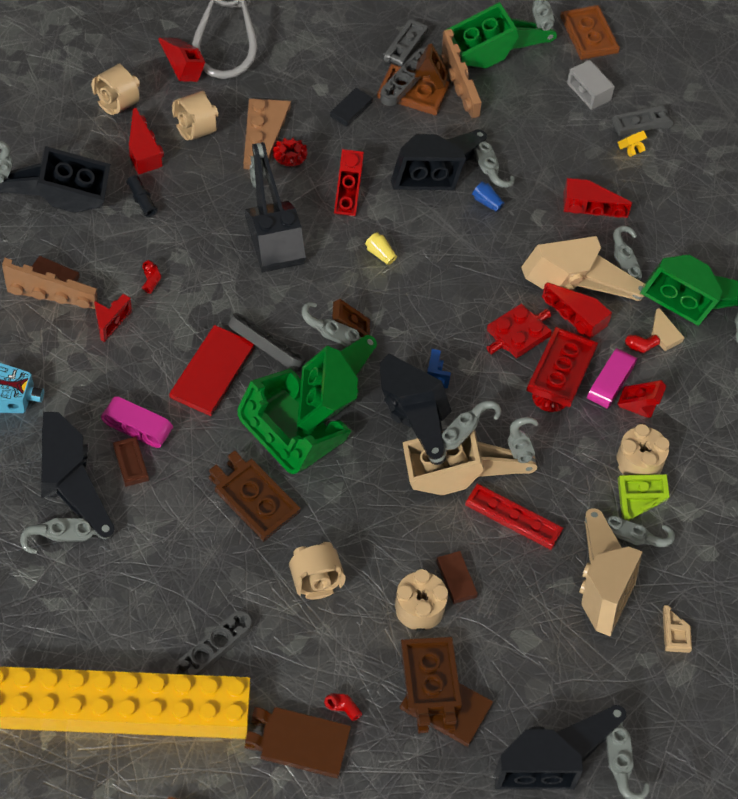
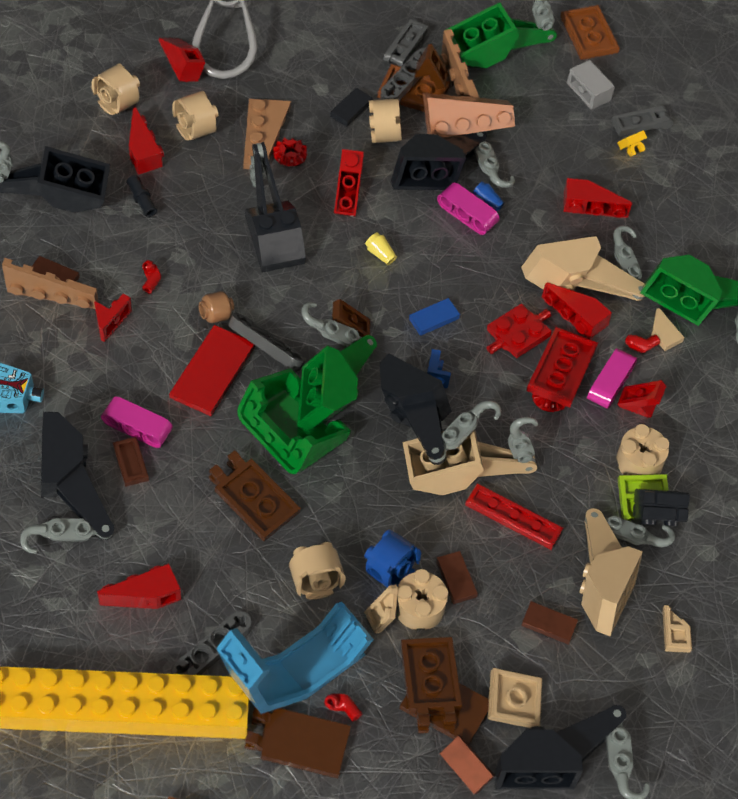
(147, 590): none -> red slope
(216, 307): none -> medium nougat head
(301, 667): none -> dark azure panel
(383, 609): none -> tan tile
(385, 120): none -> tan brick
(391, 559): none -> blue brick
(434, 316): none -> blue tile
(465, 115): none -> nougat wedge
(467, 764): none -> copper tile
(468, 208): none -> dark pink beam
(515, 698): none -> tan tile
(549, 622): none -> copper tile
(661, 505): none -> black brick

